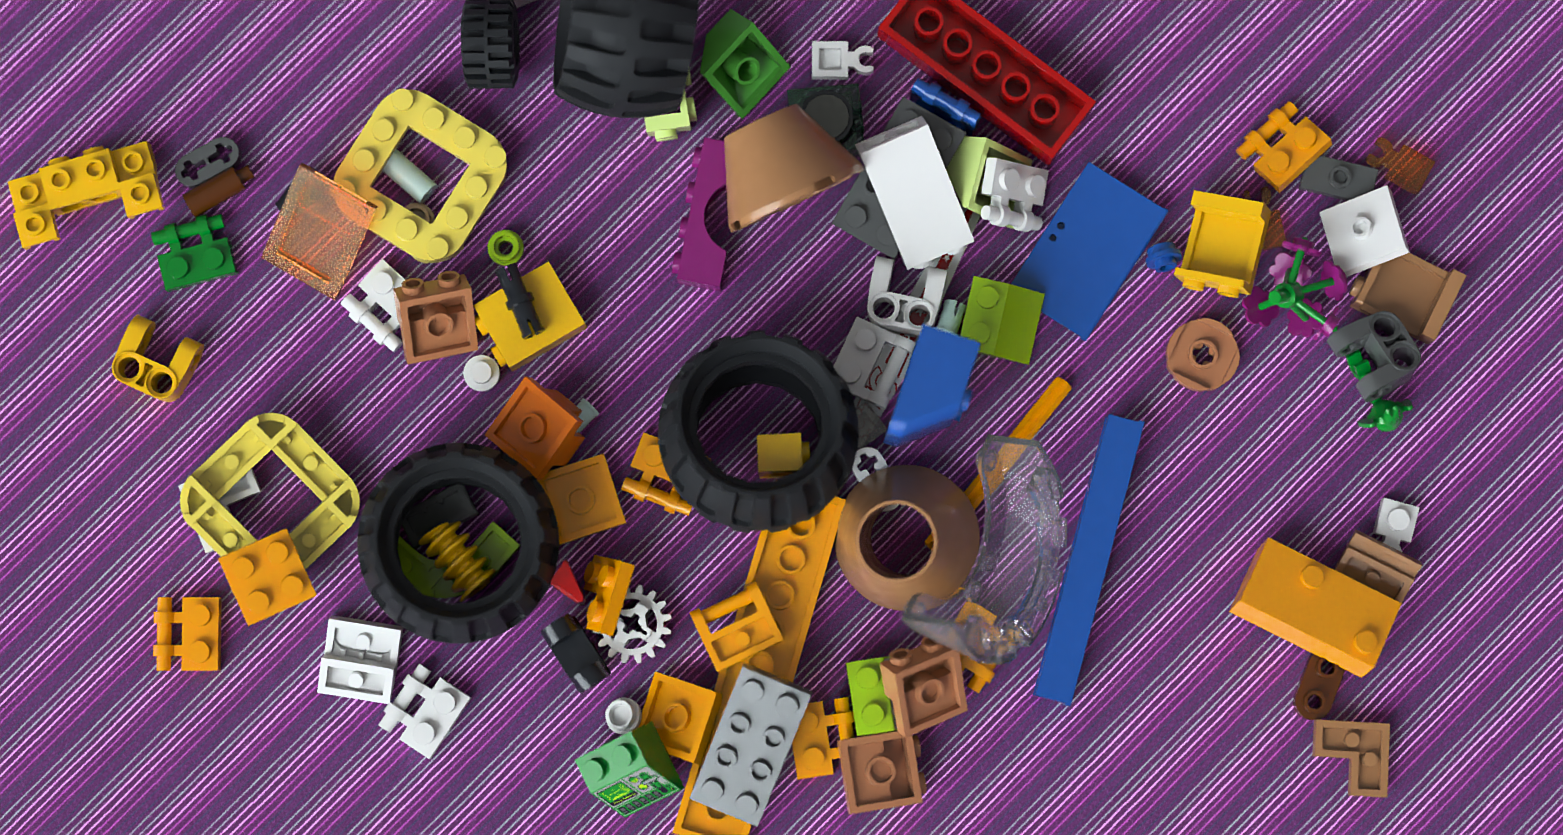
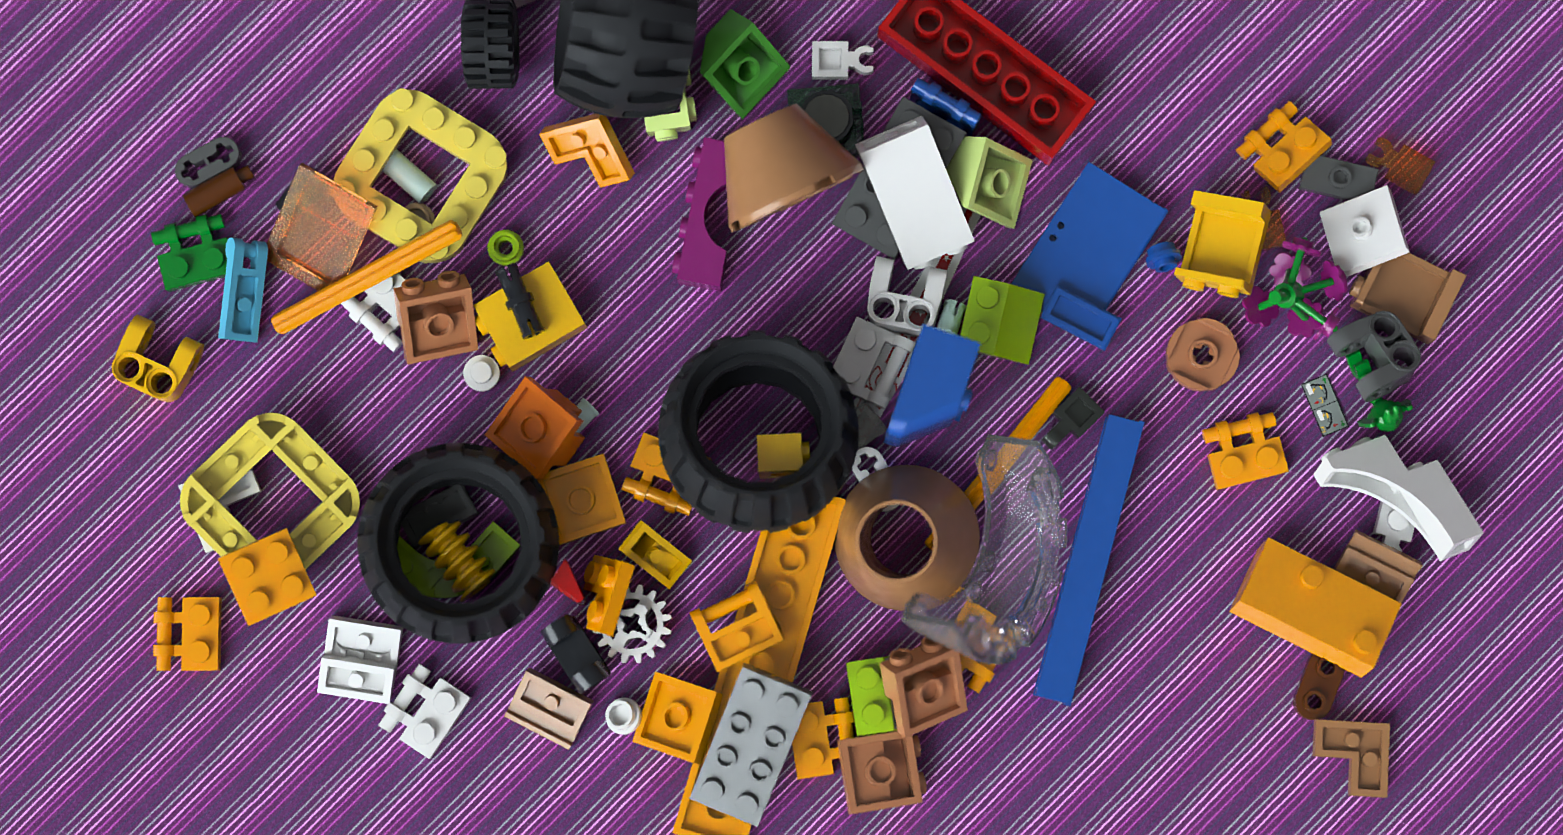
(82, 183): yellow bracket -> none
(243, 290): none -> medium azure plate
(366, 277): none -> light orange axle
(548, 708): none -> plate
(593, 139): none -> light orange plate
(630, 771): green slope -> none
(655, 554): none -> yellow slope
(1013, 182): white plate -> none
(1075, 416): none -> pearl dark grey plate
(1080, 318): none -> blue tile
(1246, 462): none -> light orange plate
(1324, 405): none -> light grey sticker
(1416, 492): none -> white arch

